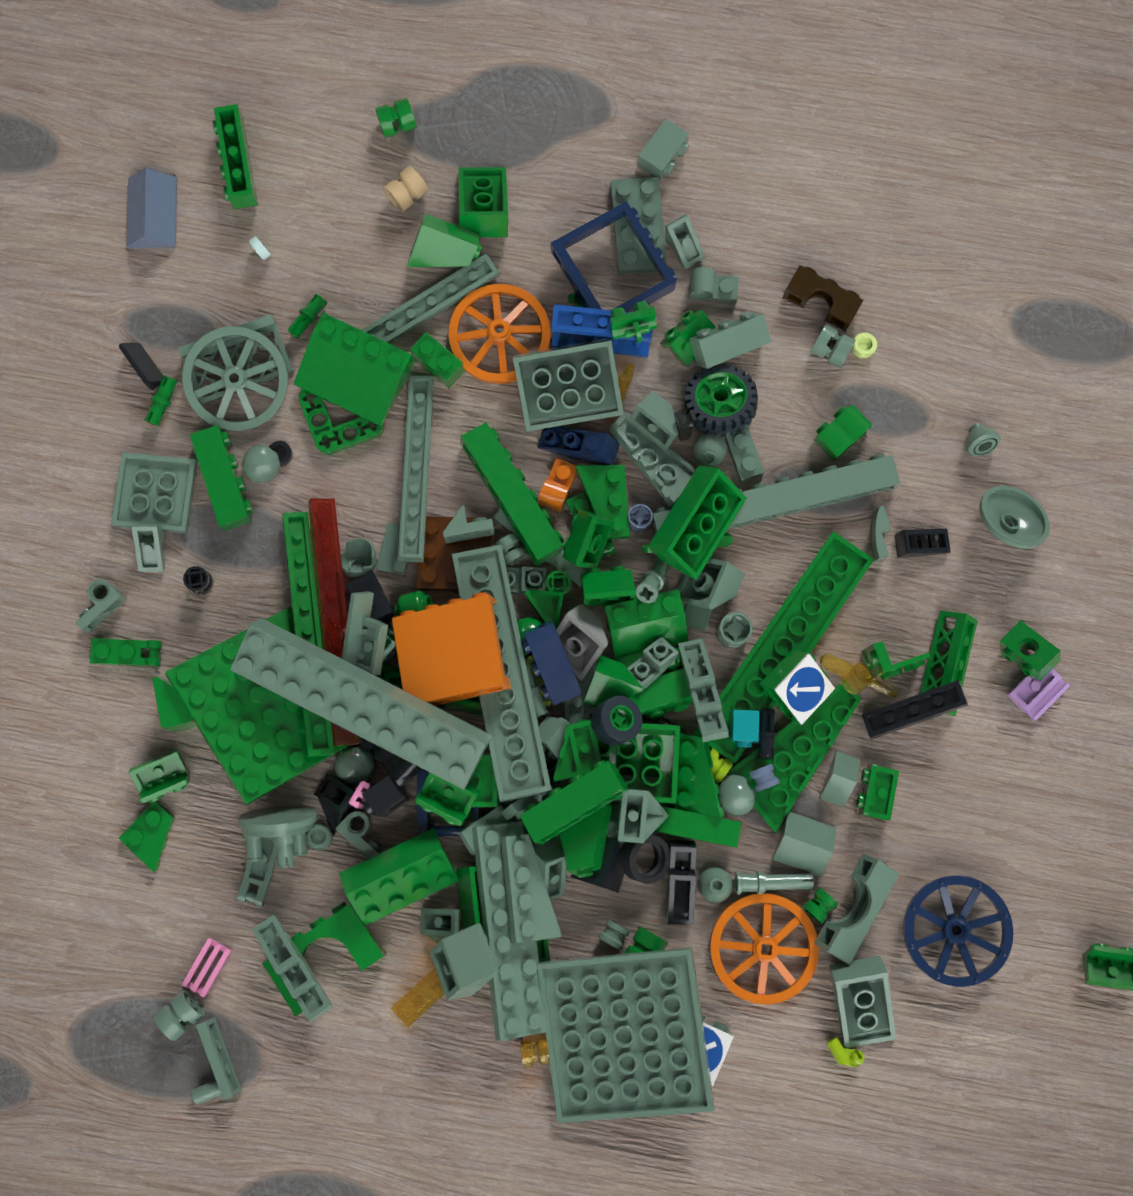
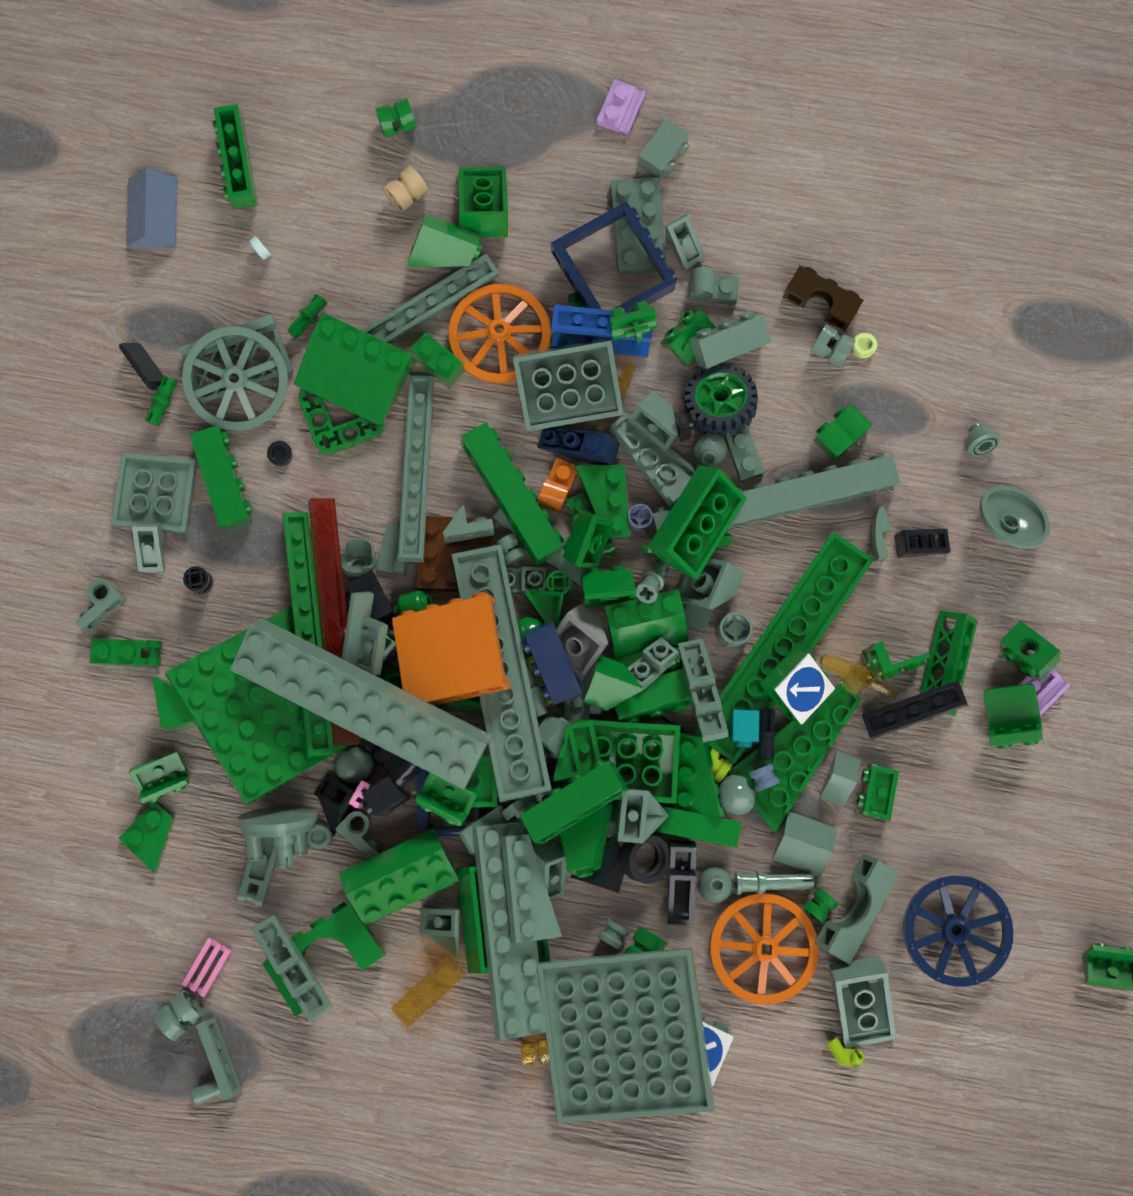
(261, 463): sand green hair -> none
(464, 962): sand green slope -> none
(621, 107): none -> lavender plate
(623, 713): black wheel -> none
(1013, 716): none -> green bracket

